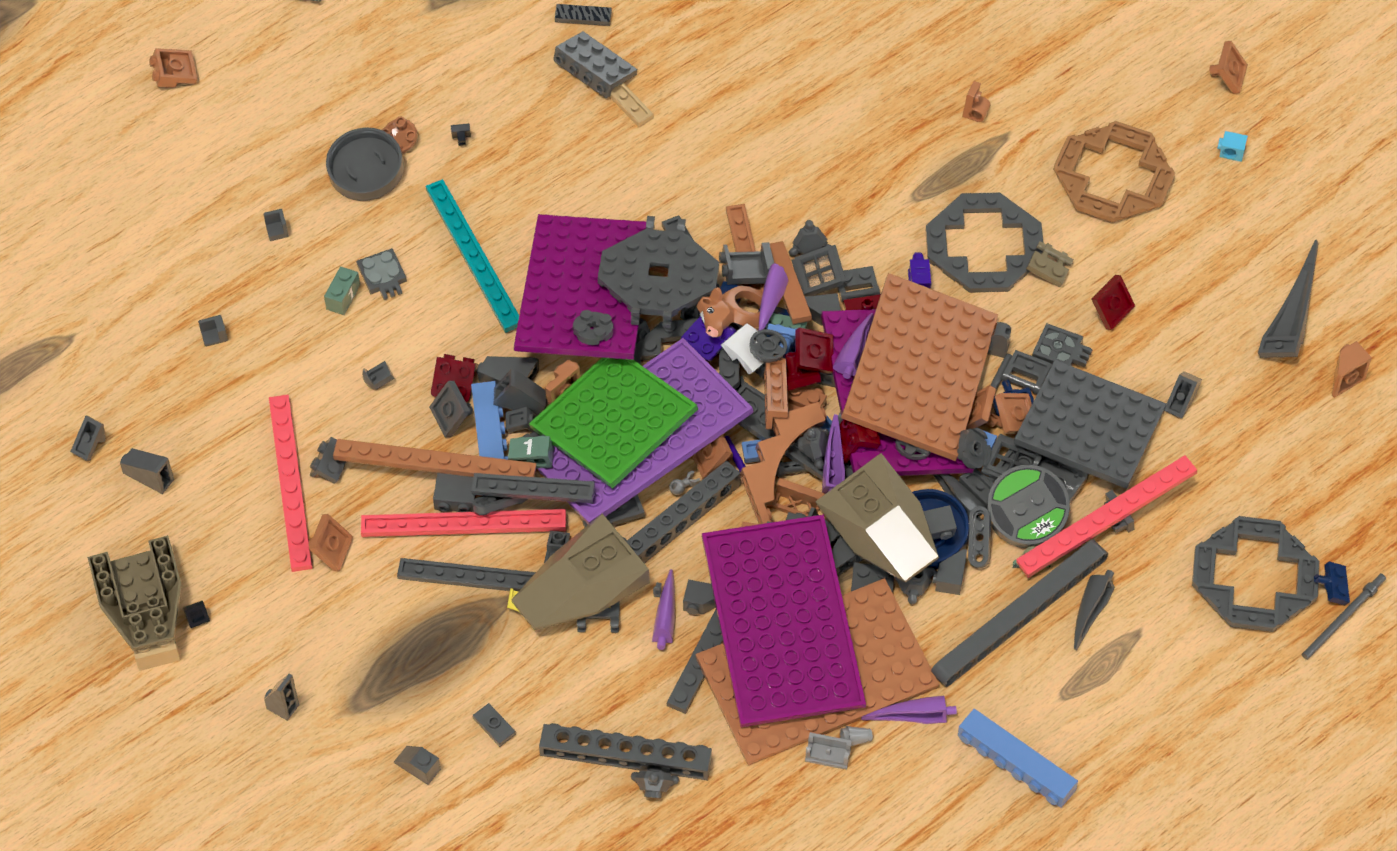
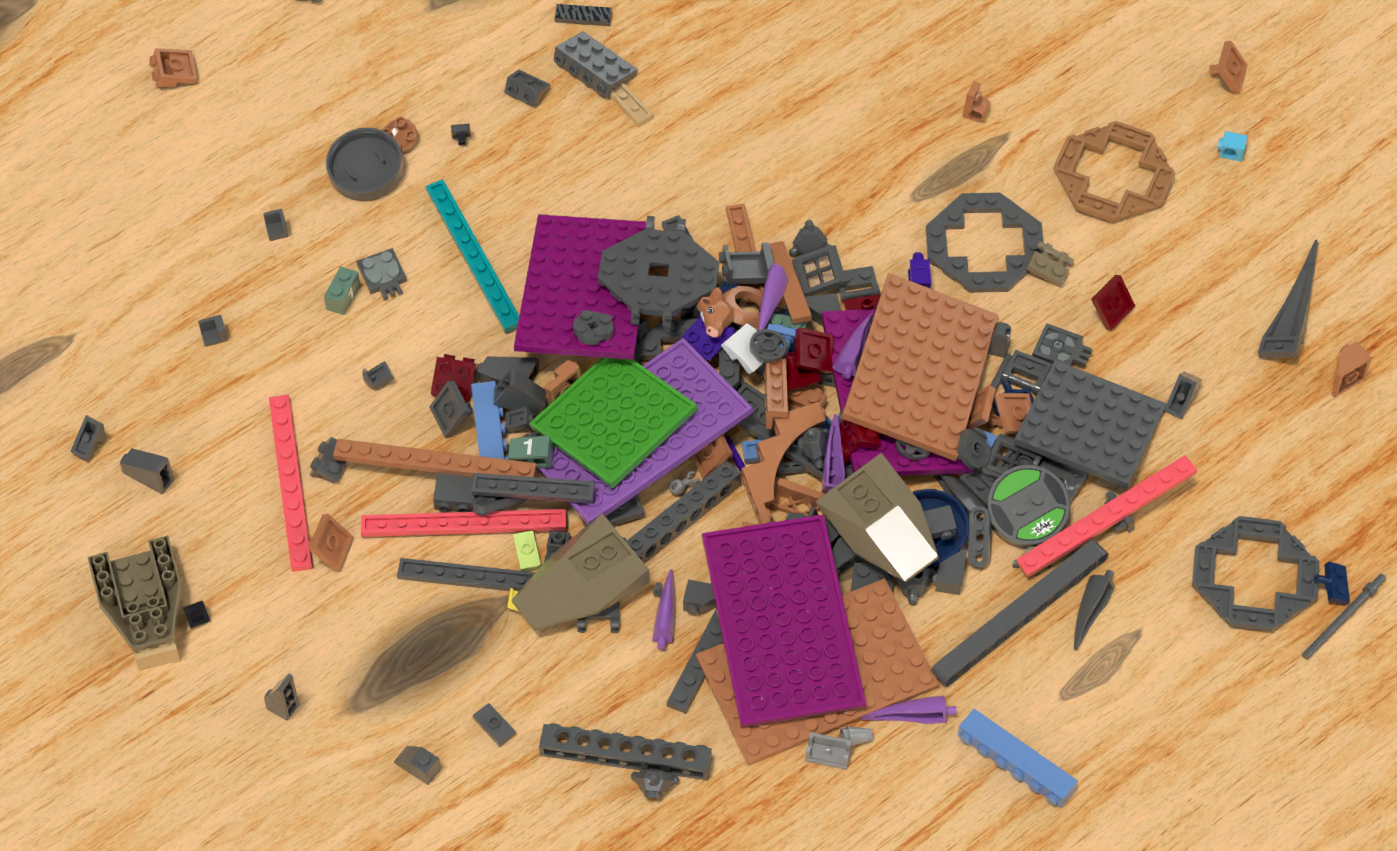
(526, 87): none -> dark grey bracket
(527, 551): none -> yellowish green plate

